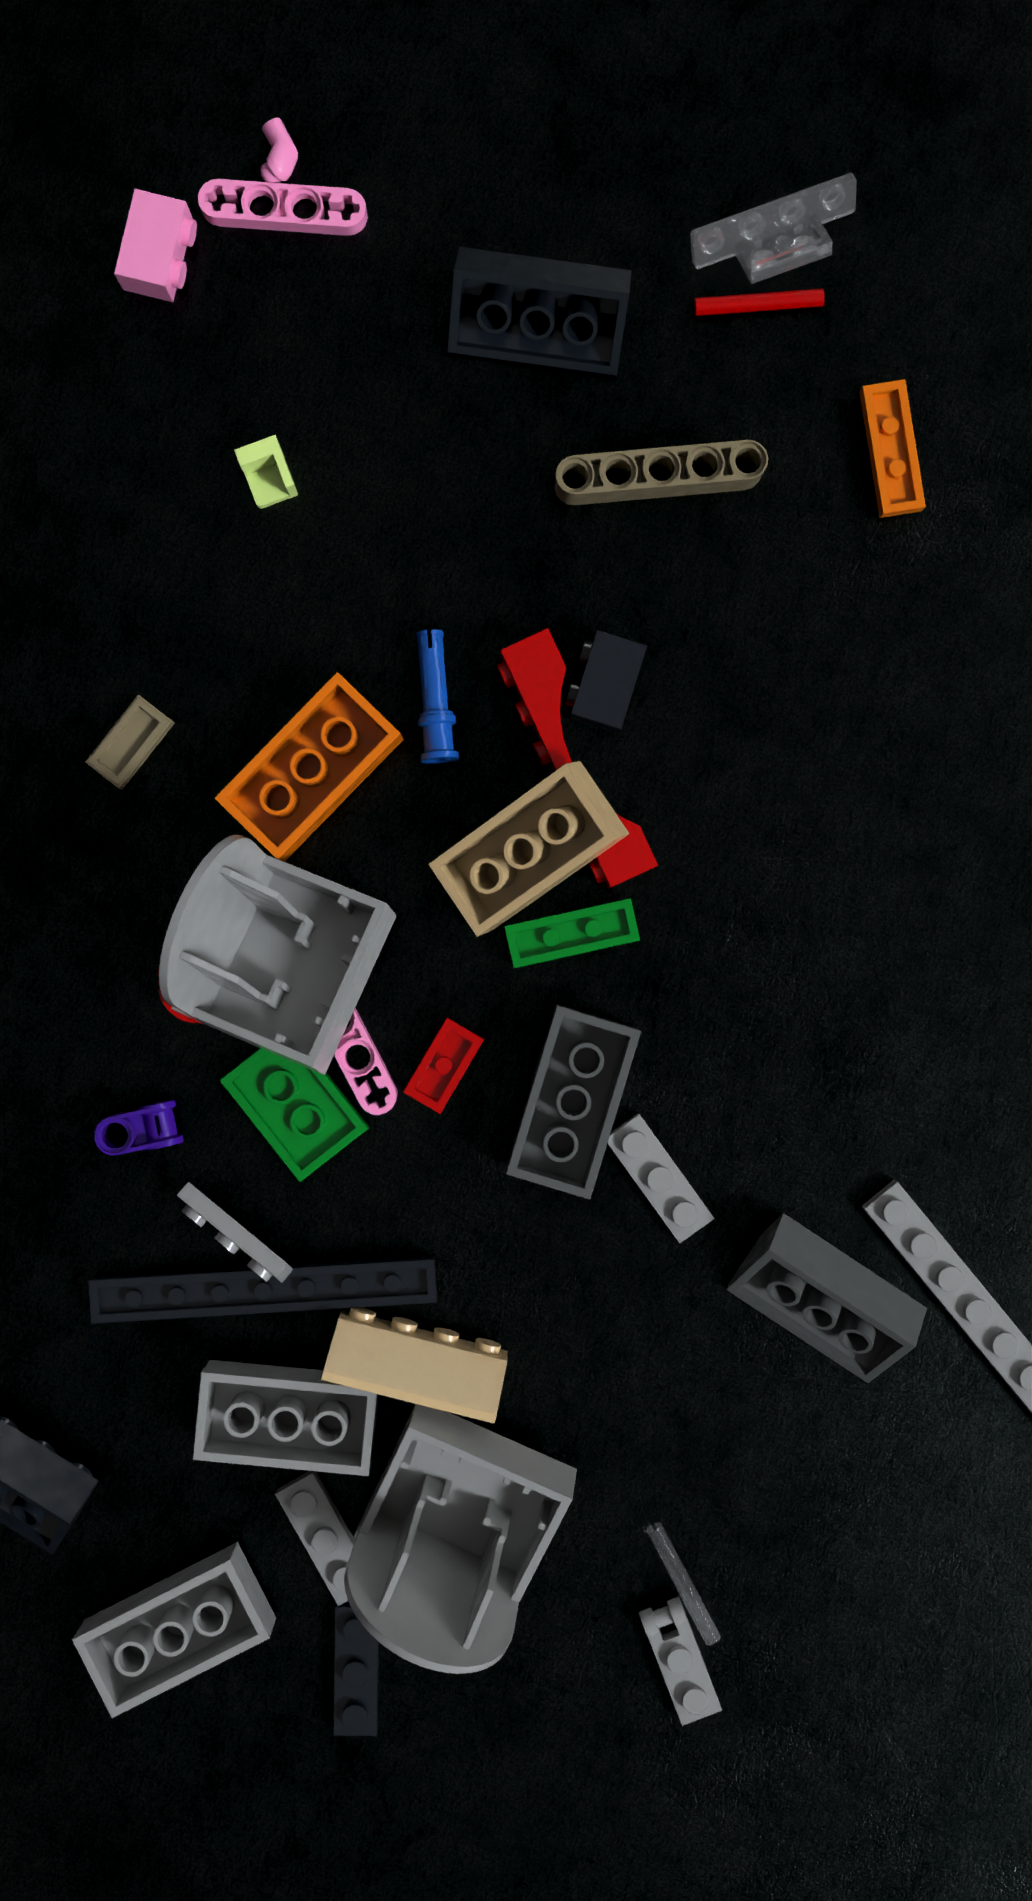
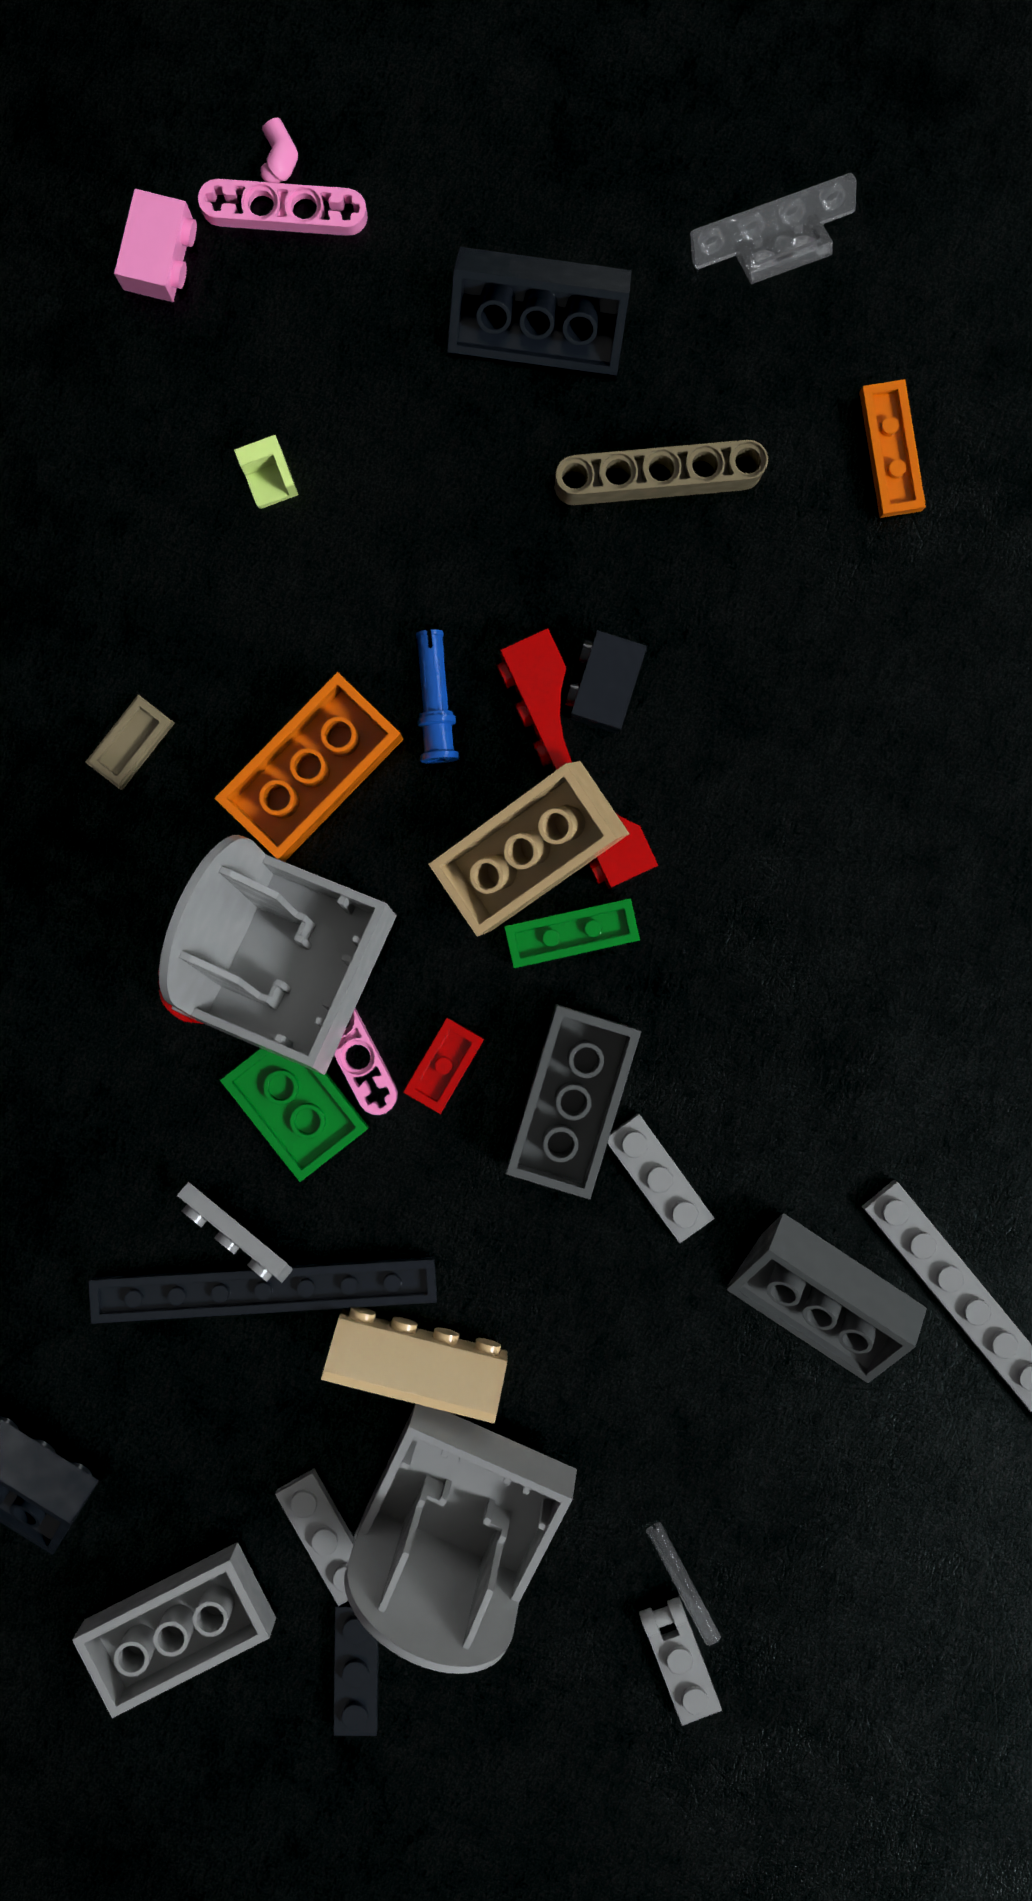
(147, 1128): dark purple piece -> none
(283, 1419): light grey brick -> none
(759, 302): red bar -> none

